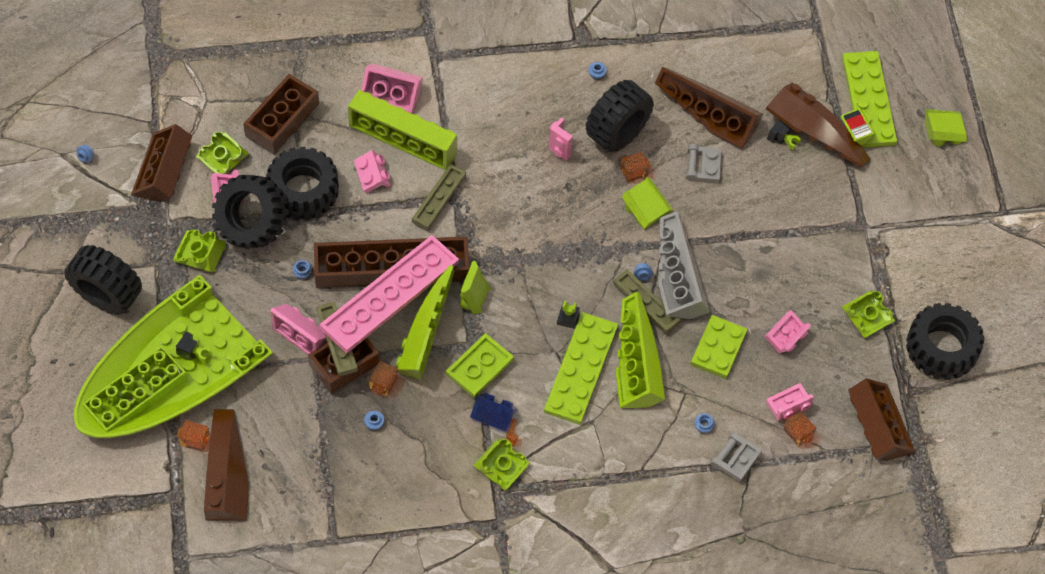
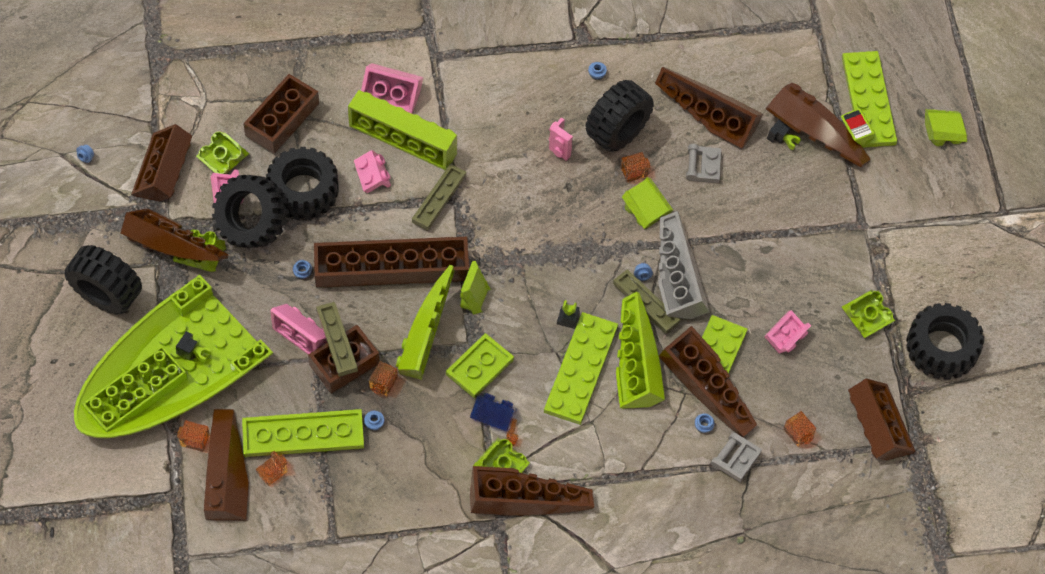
(166, 236): none -> reddish brown wedge
(272, 468): none -> clear orange bracket
(303, 433): none -> lime plate
(388, 294): bright pink plate -> none
(514, 493): none -> reddish brown wedge
(706, 379): none -> reddish brown wedge
(789, 402): bright pink bracket -> none

